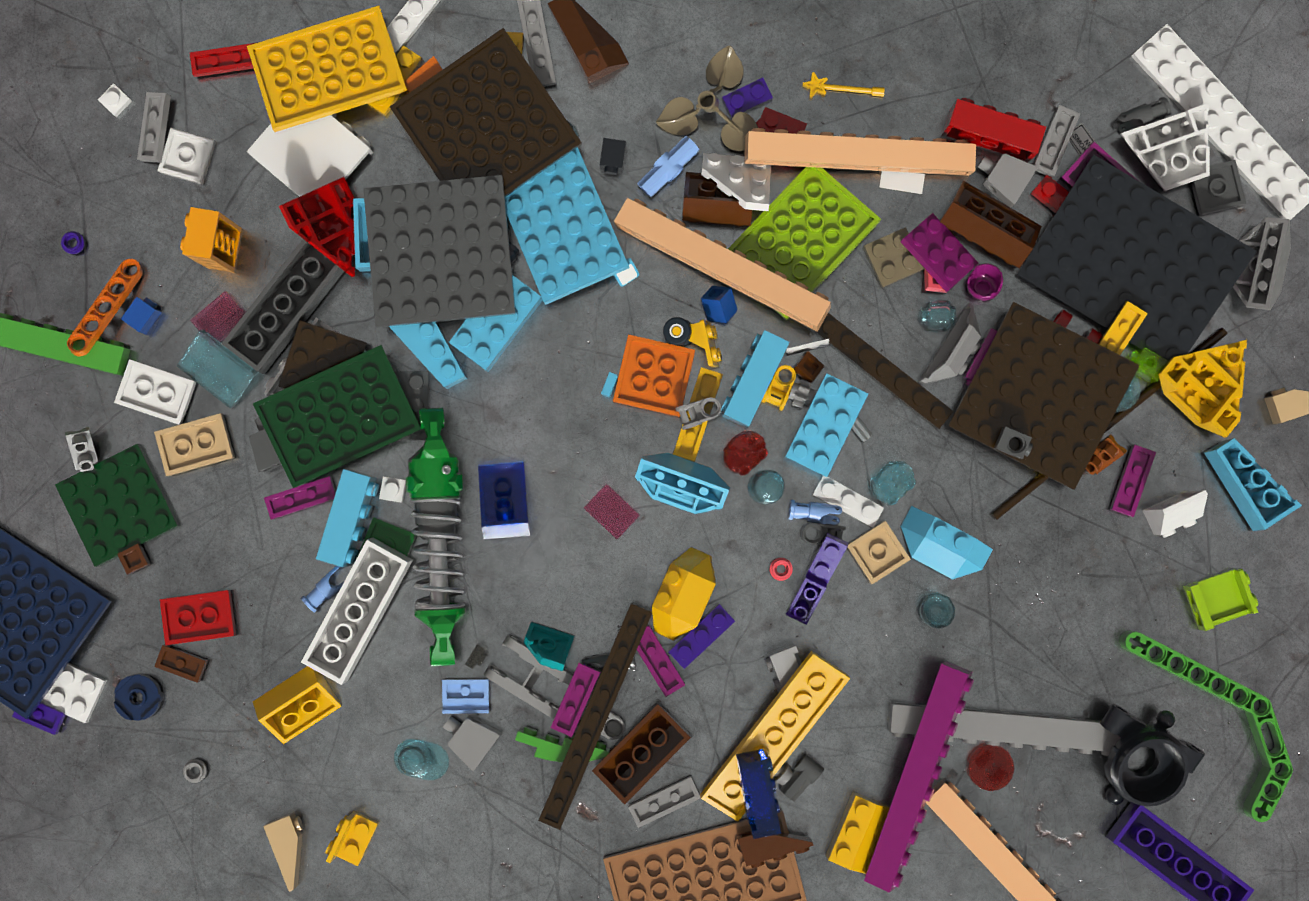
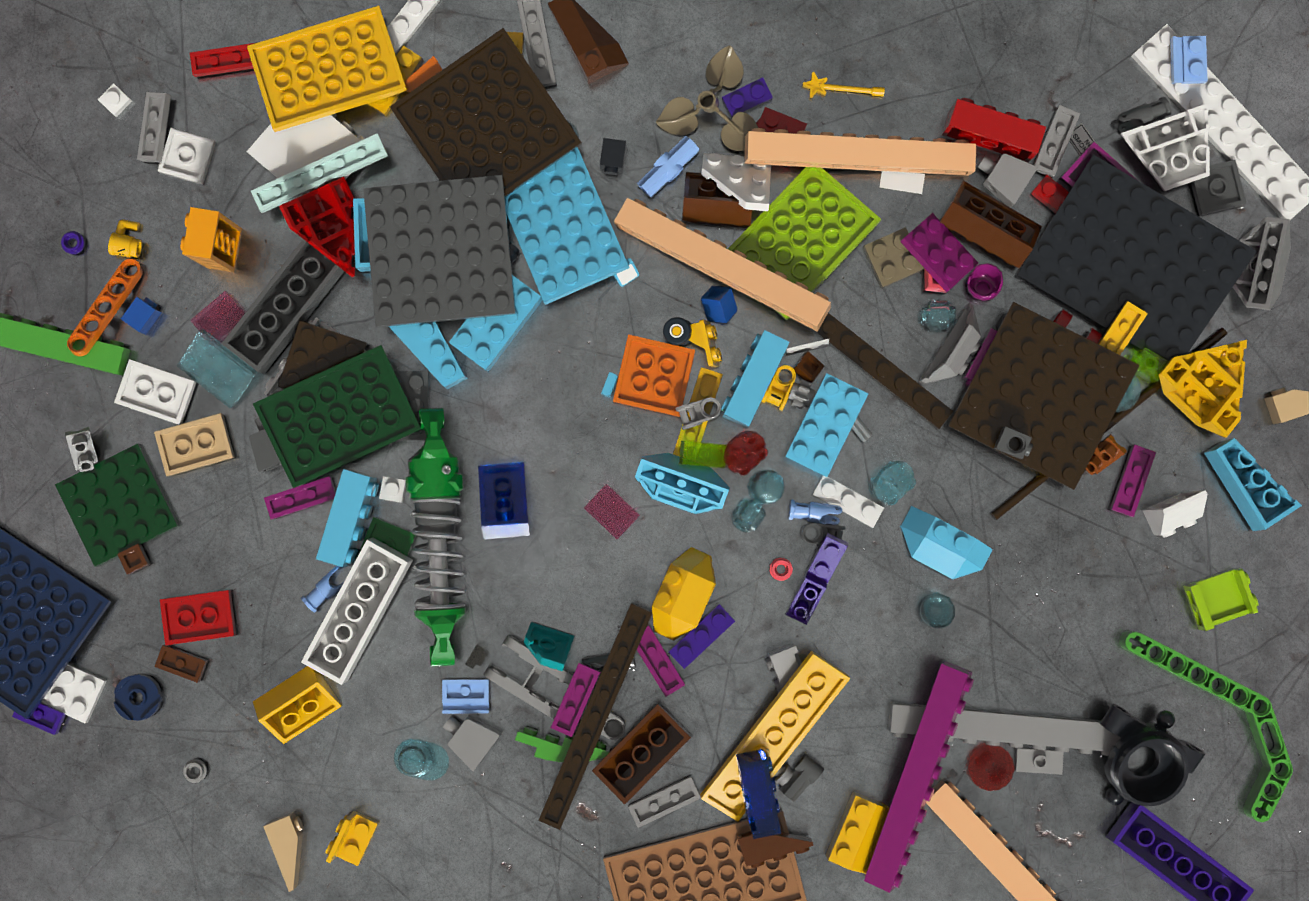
(123, 244): none -> yellow piece
(319, 173): none -> light aqua plate
(702, 454): none -> clear neon green plate
(748, 514): none -> clear light blue head
(878, 552): tan plate -> none
(1038, 761): none -> light grey plate
(1188, 60): none -> light blue plate

